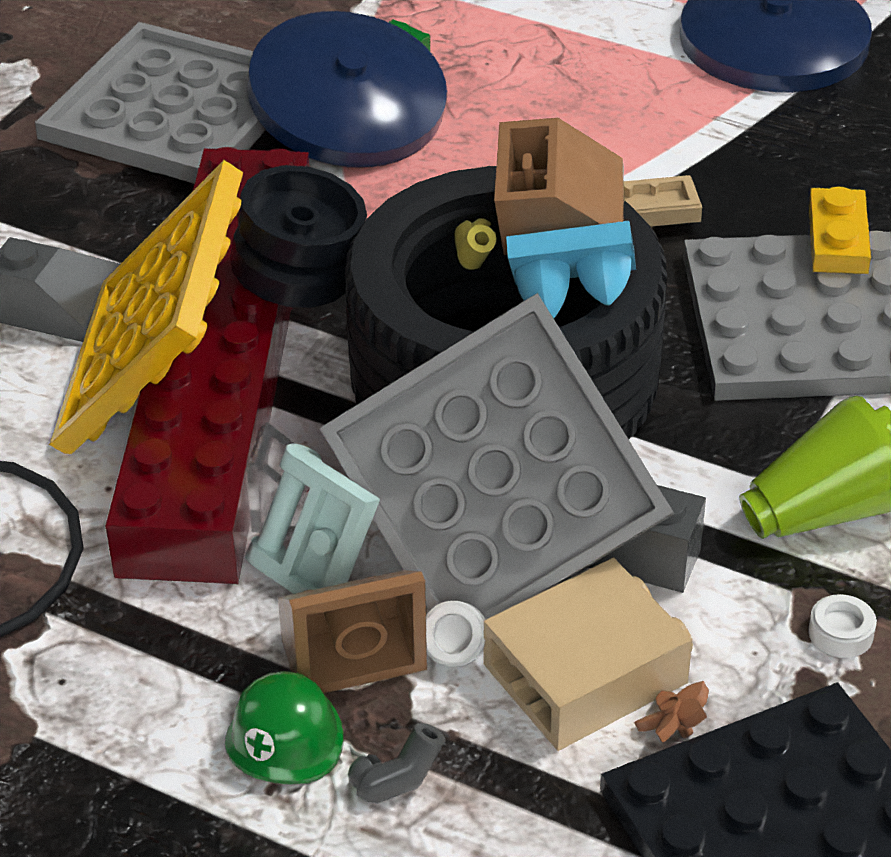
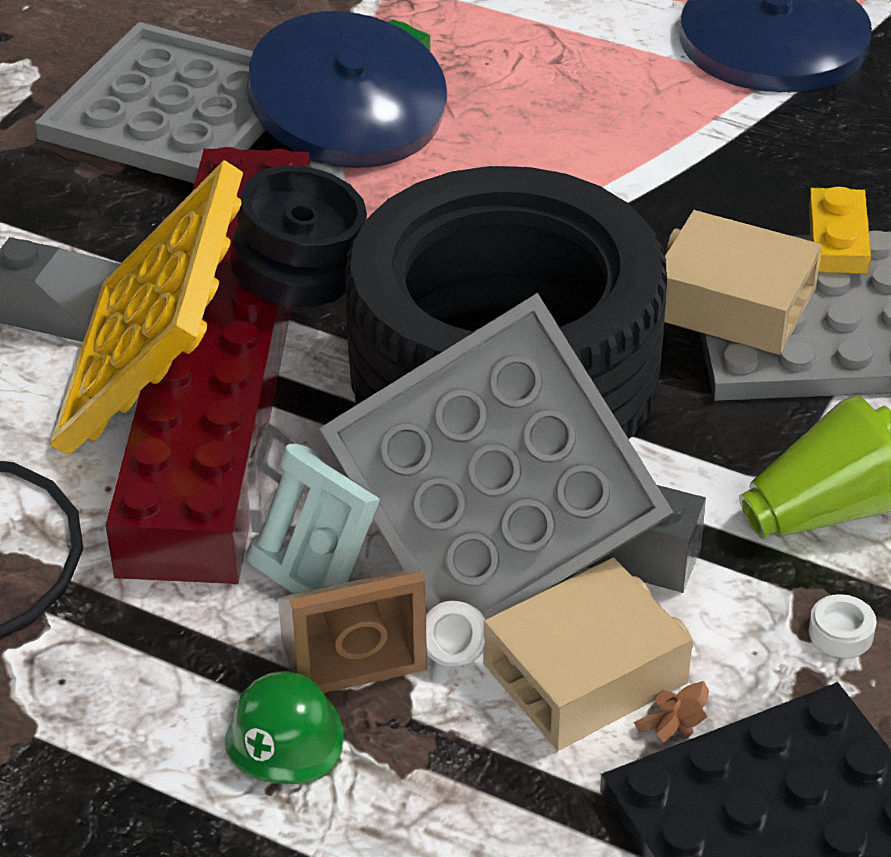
(398, 776): dark grey arm -> none
(474, 242): light yellow arm -> none
(554, 179): medium nougat slope -> none
(595, 253): medium azure tile -> none
(664, 200): tan plate -> none
(739, 281): none -> tan brick

